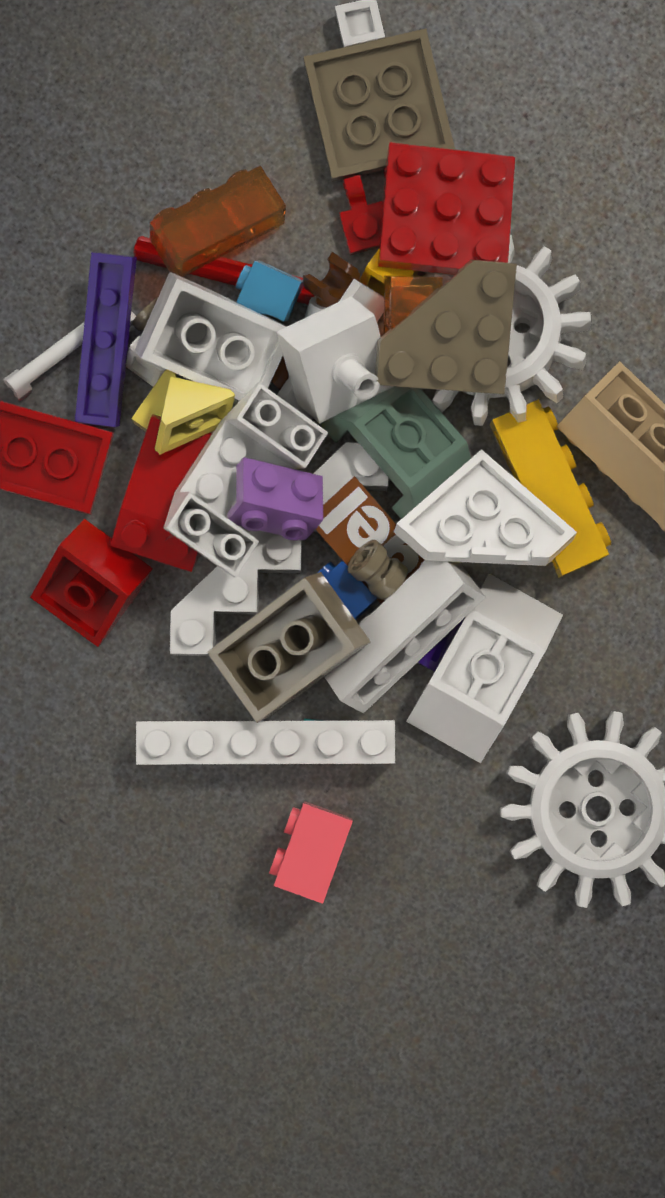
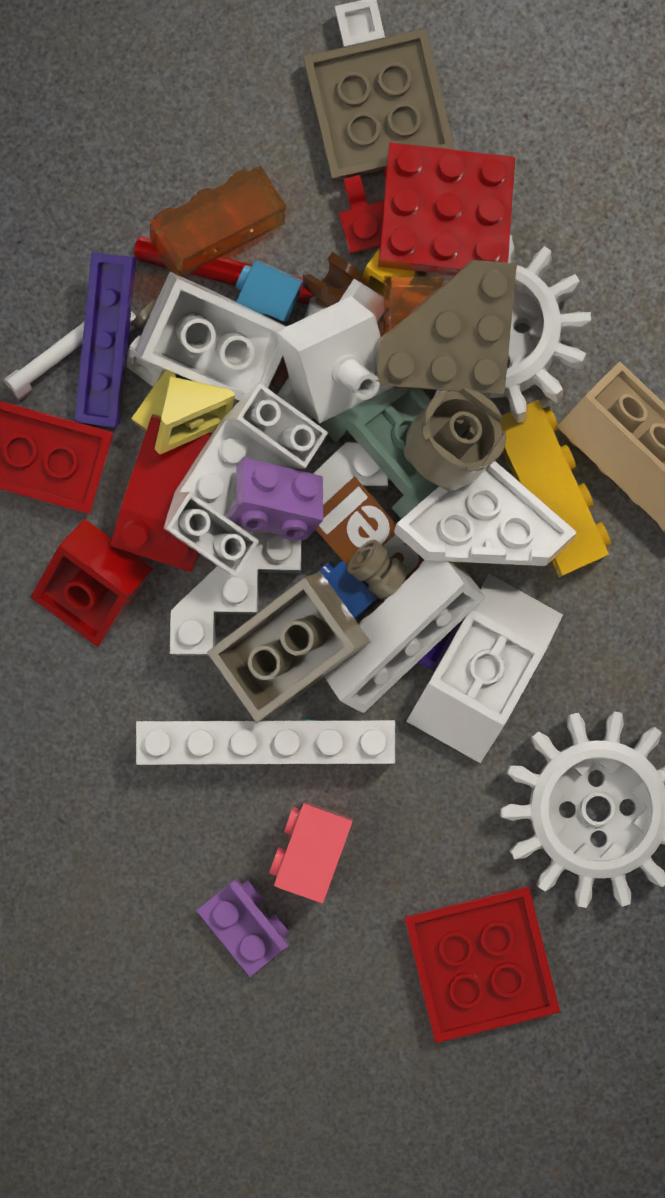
(244, 925): none -> medium lavender bracket
(455, 438): none -> dark tan brick
(482, 964): none -> red plate

